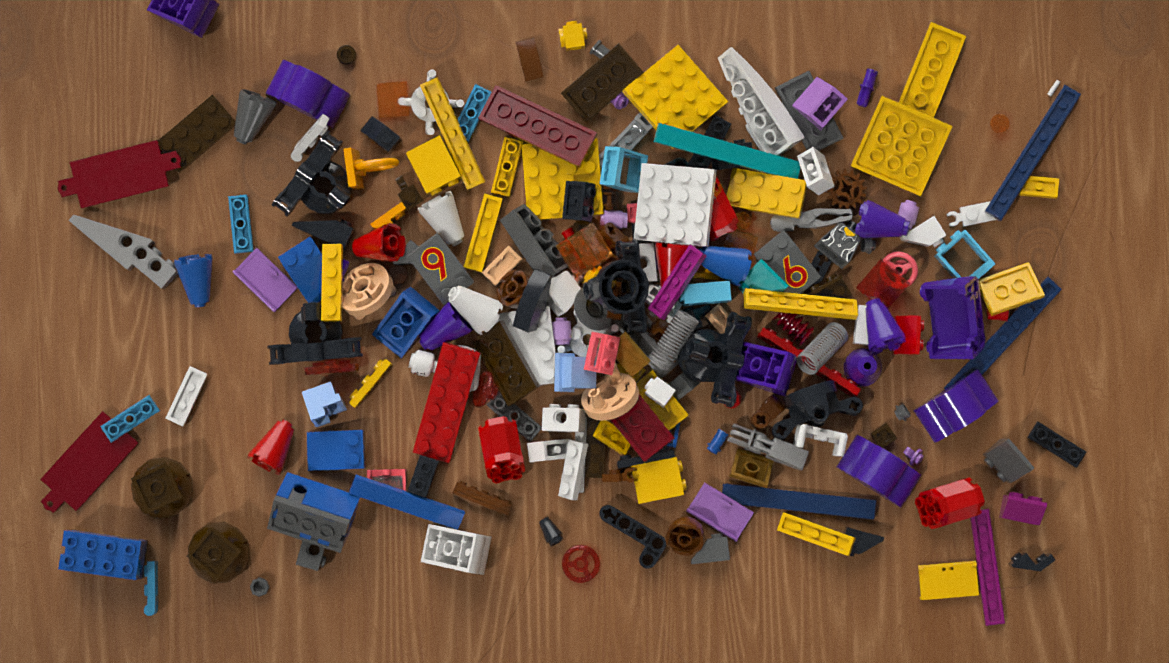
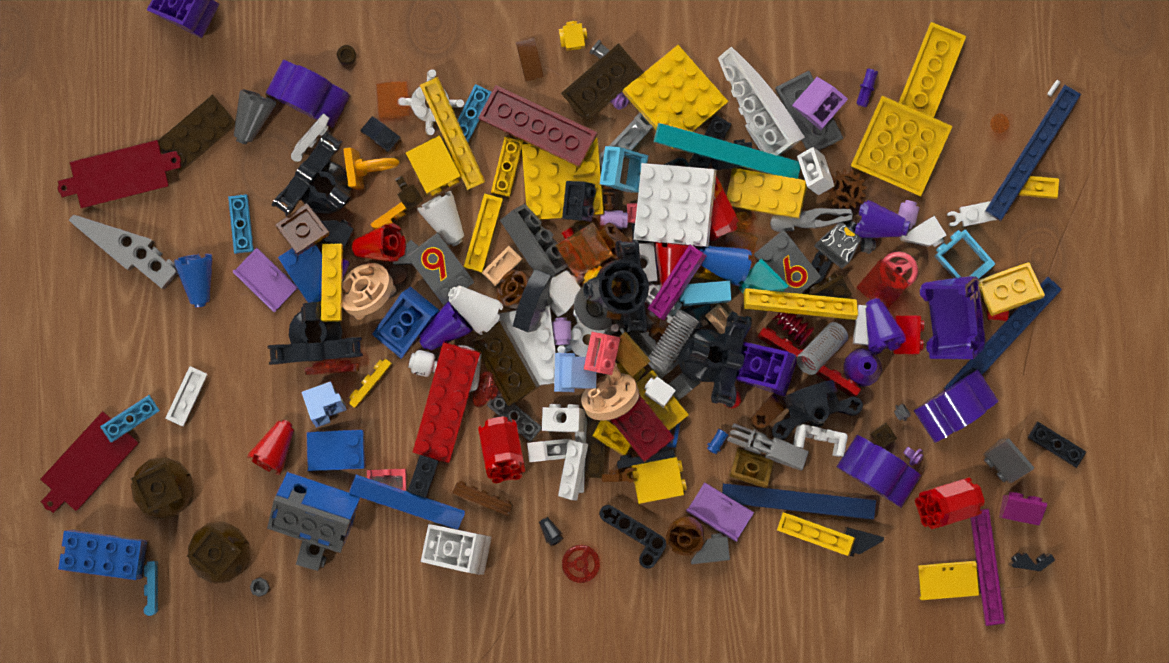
(302, 229): none -> plate

